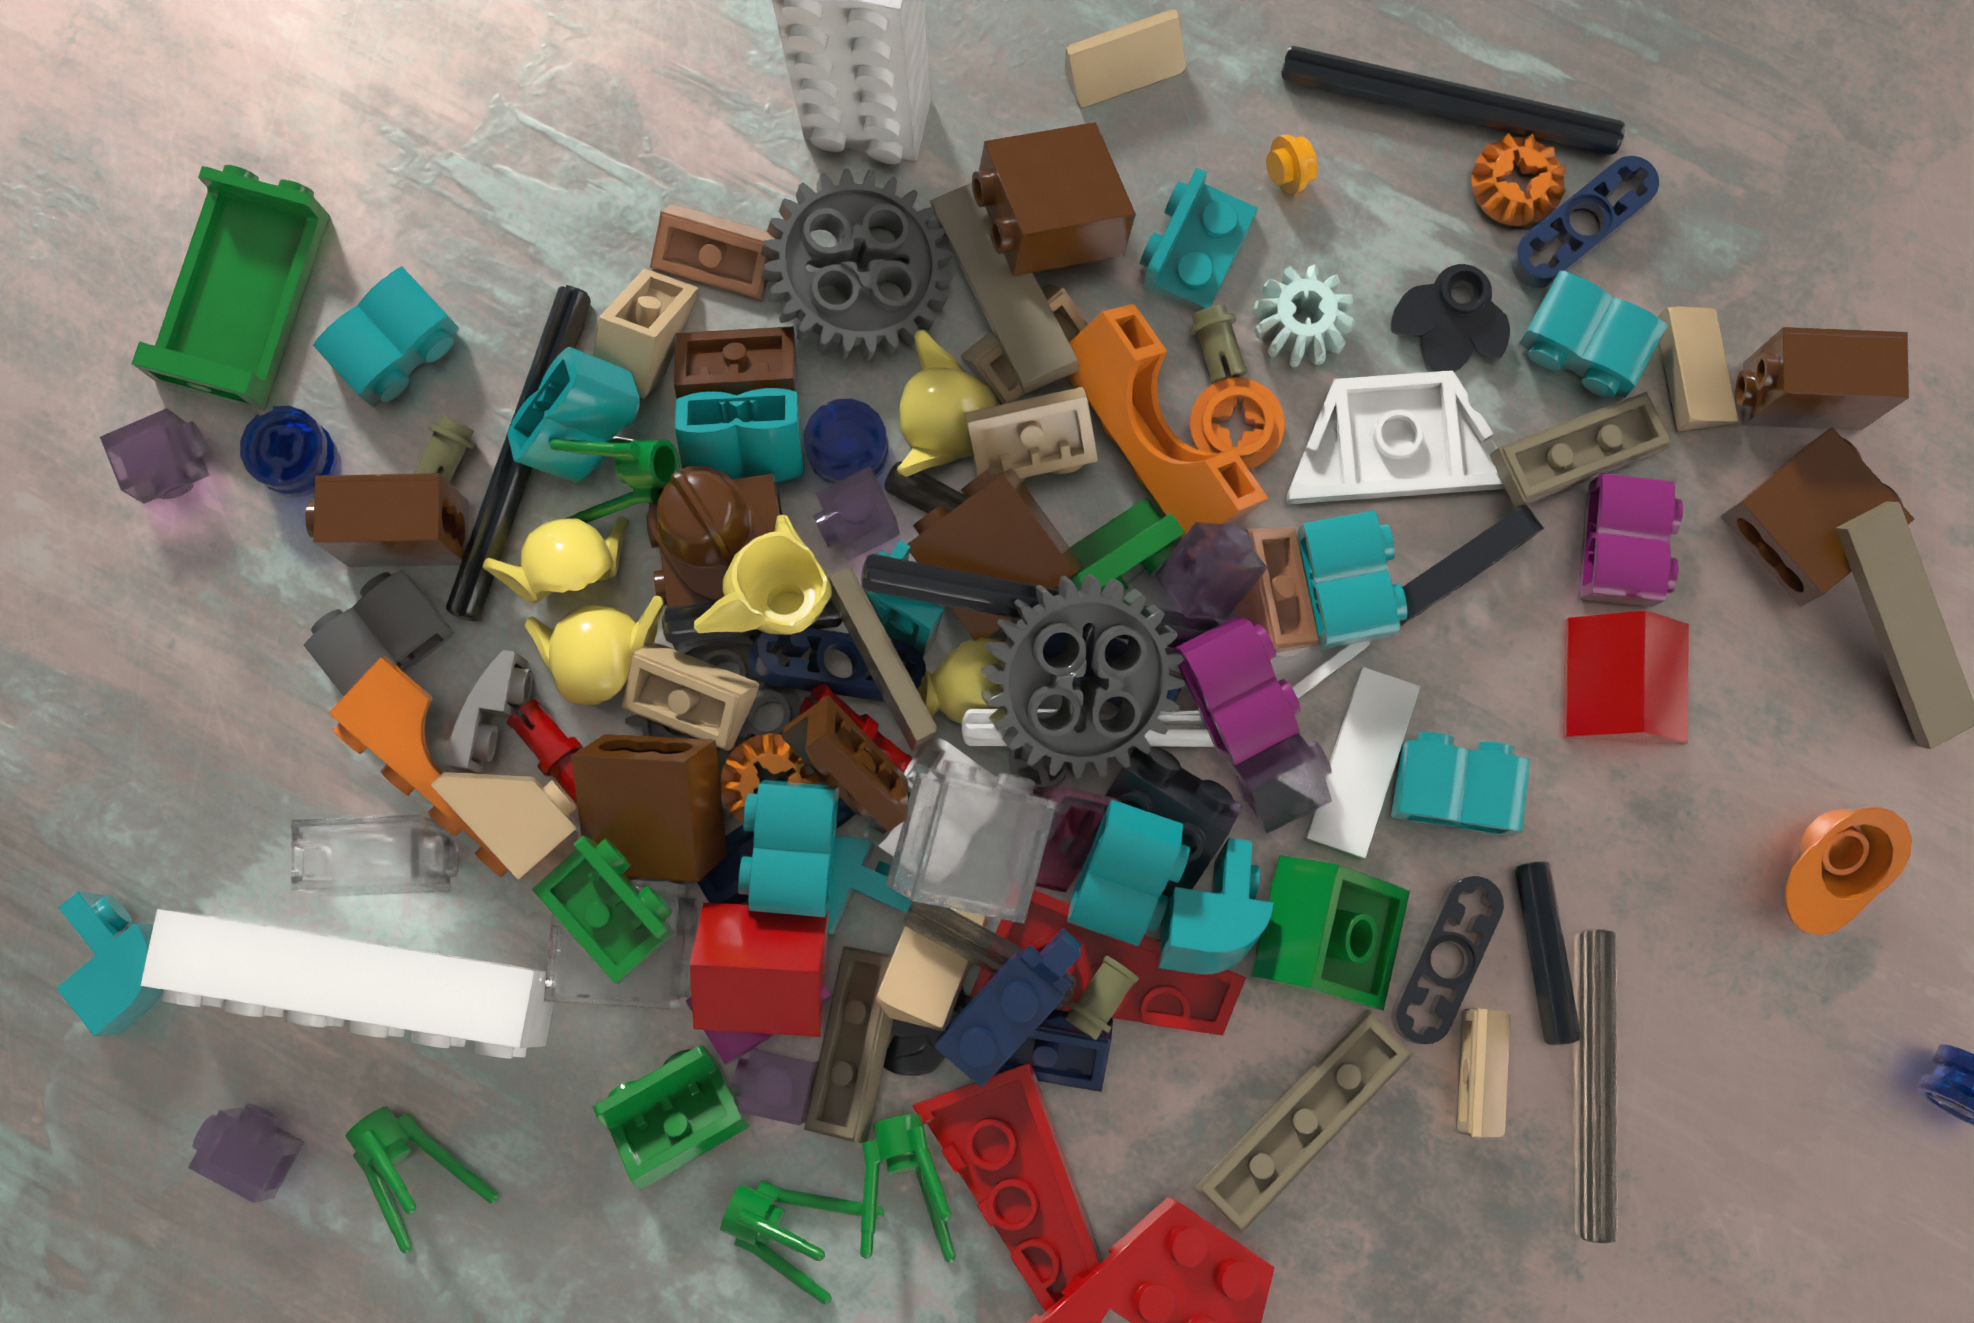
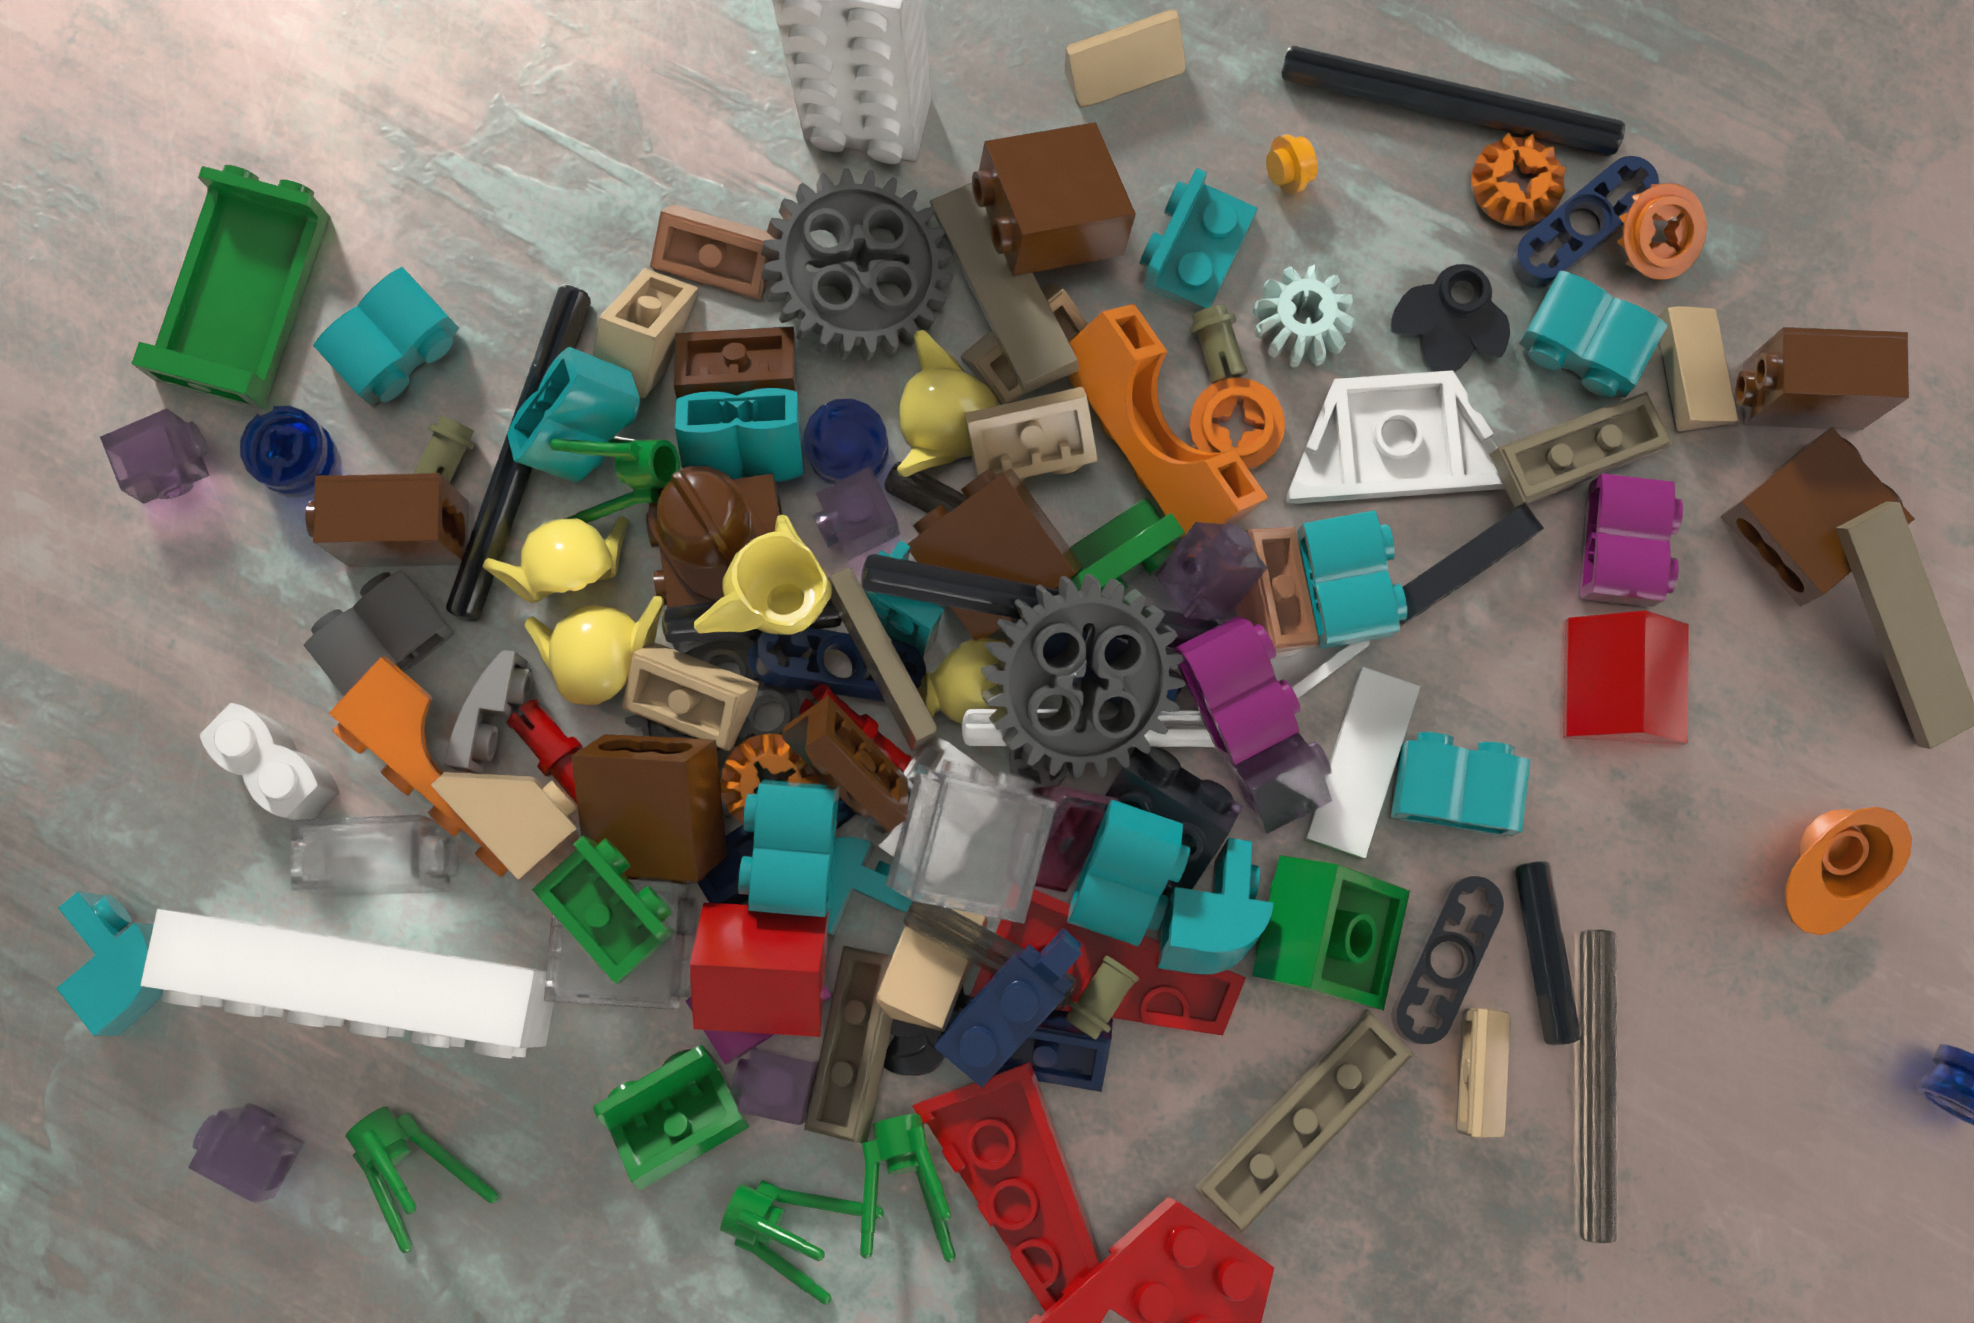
(271, 767): none -> white brick
(1683, 234): none -> orange gear

